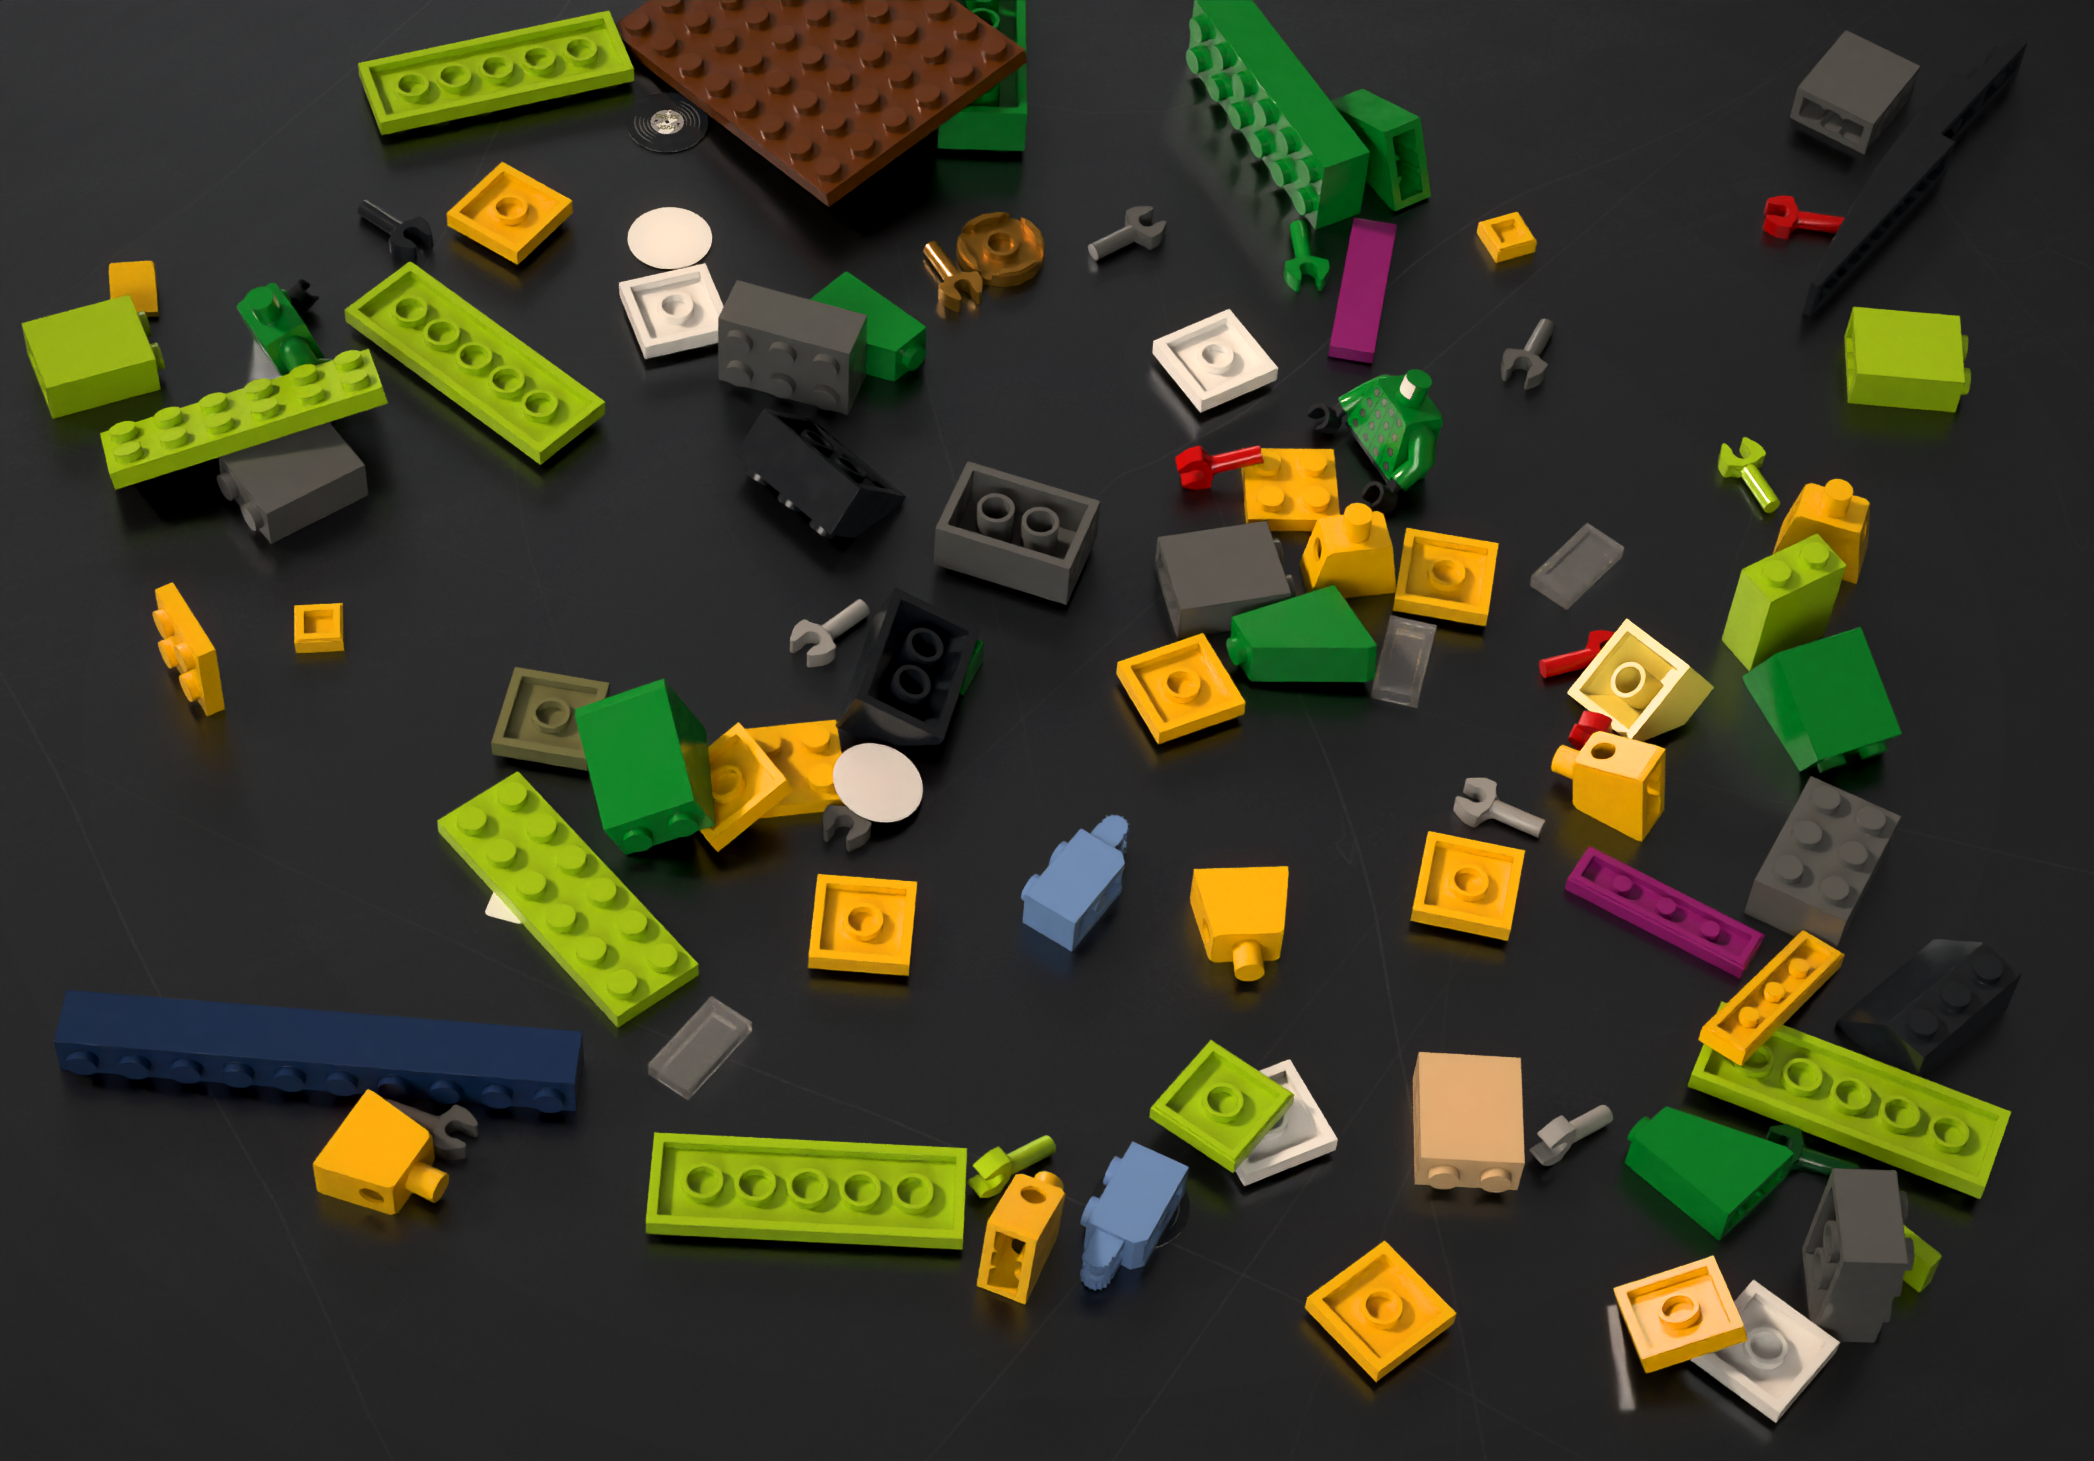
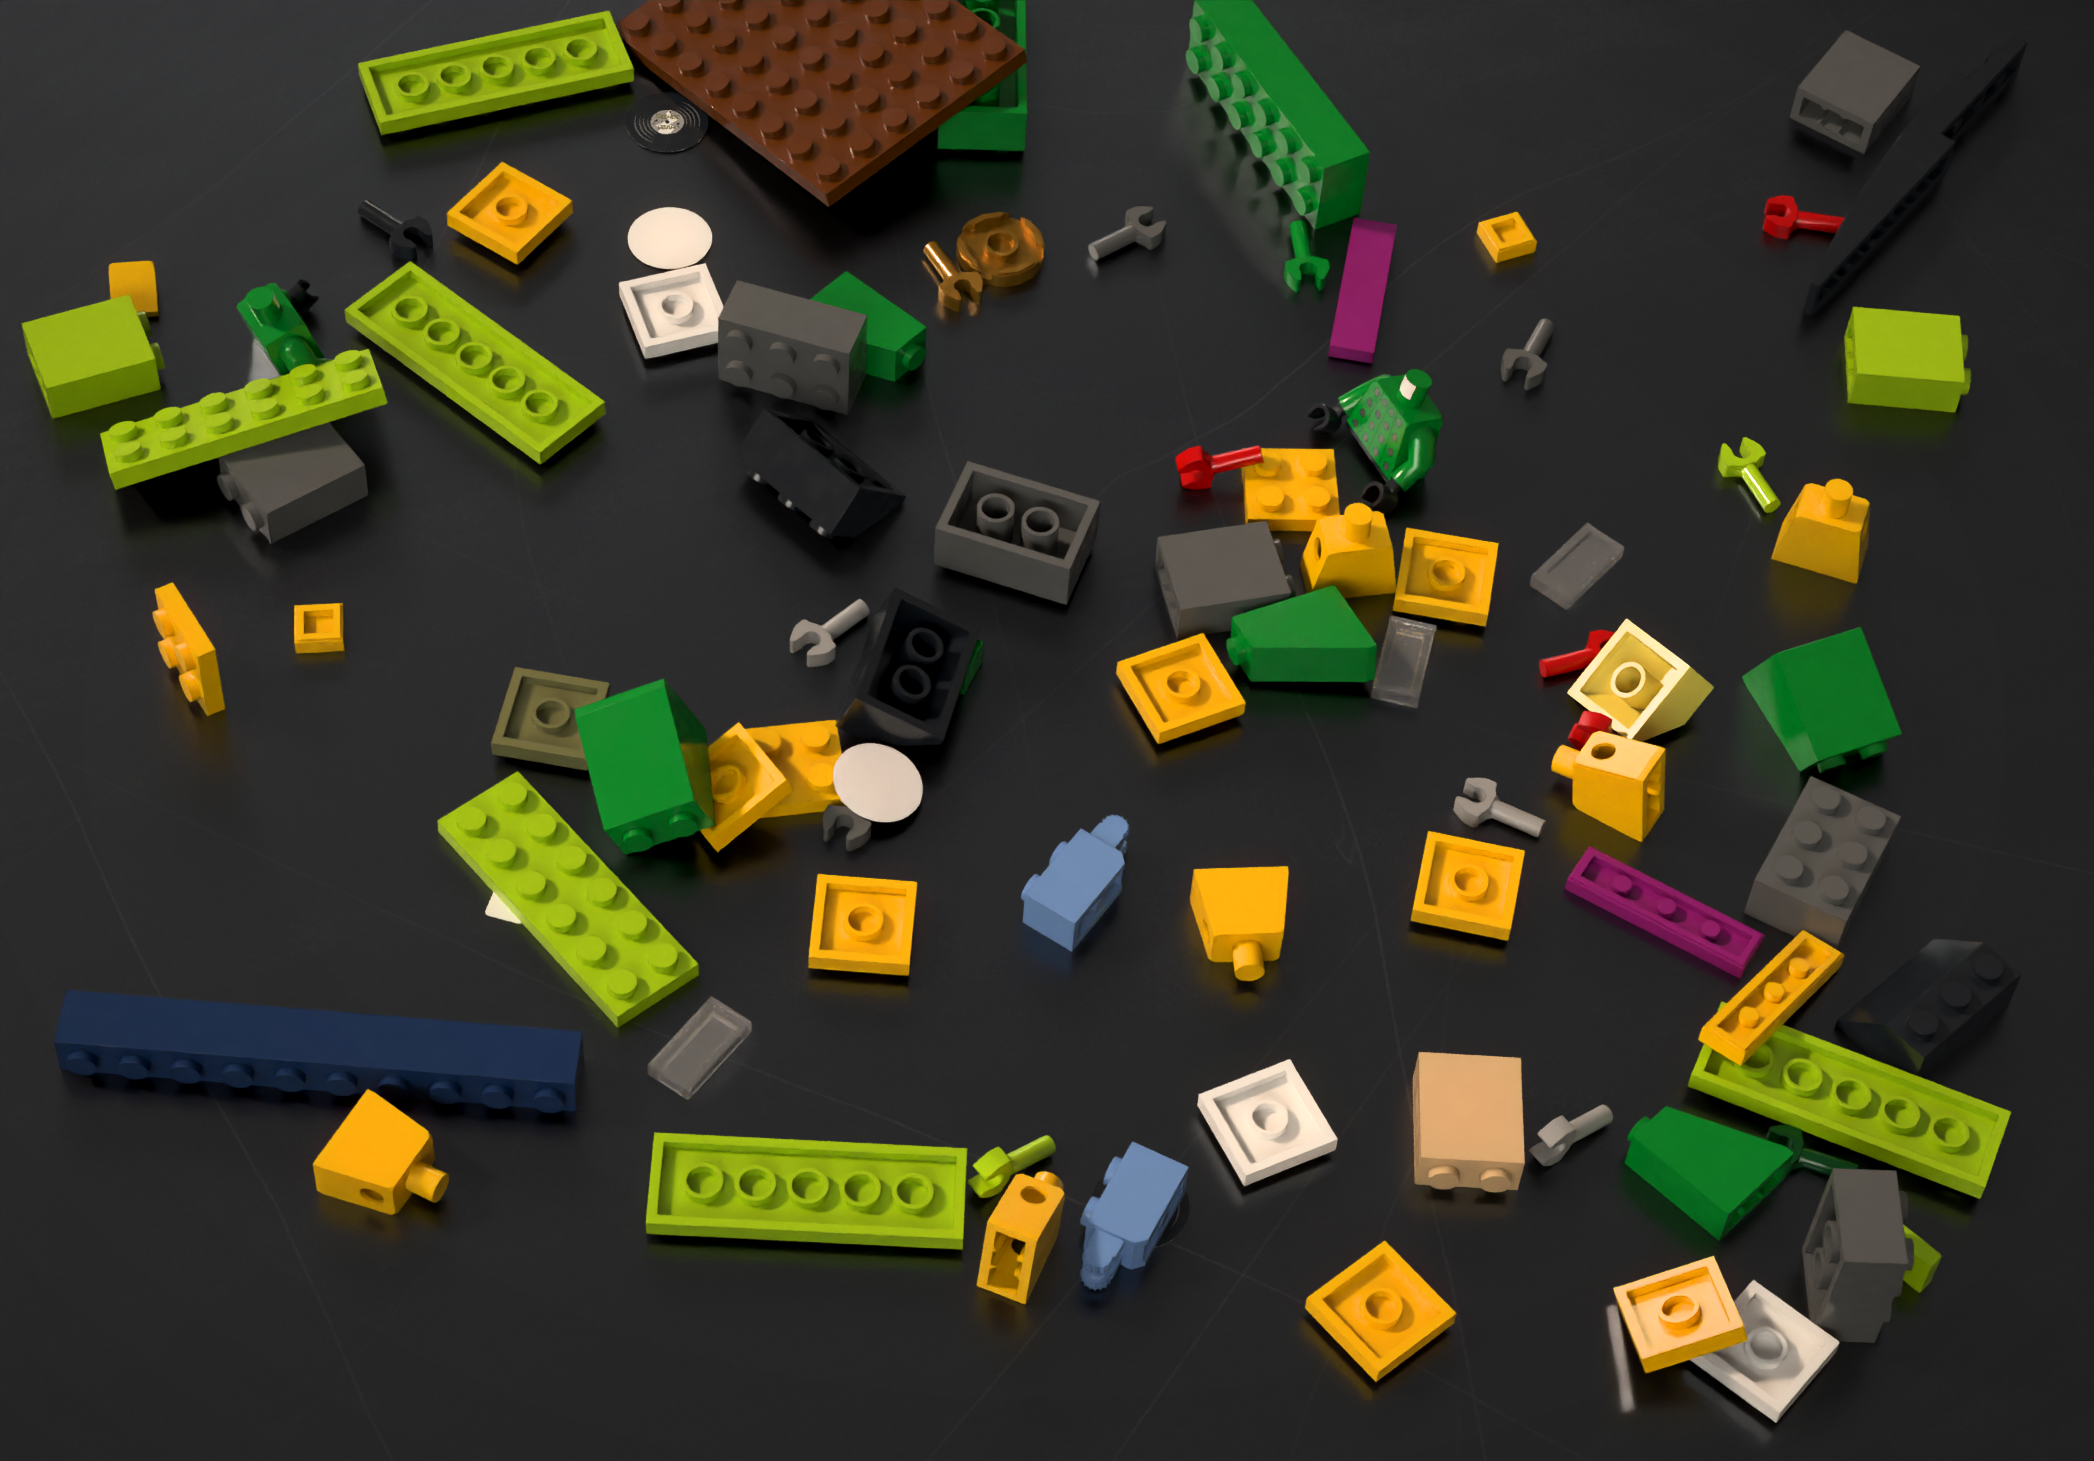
(441, 1126): dark grey bar -> none
(1215, 360): white plate -> none
(1221, 1106): lime tile -> none
(1395, 144): green slope -> none
(1783, 601): lime brick -> none

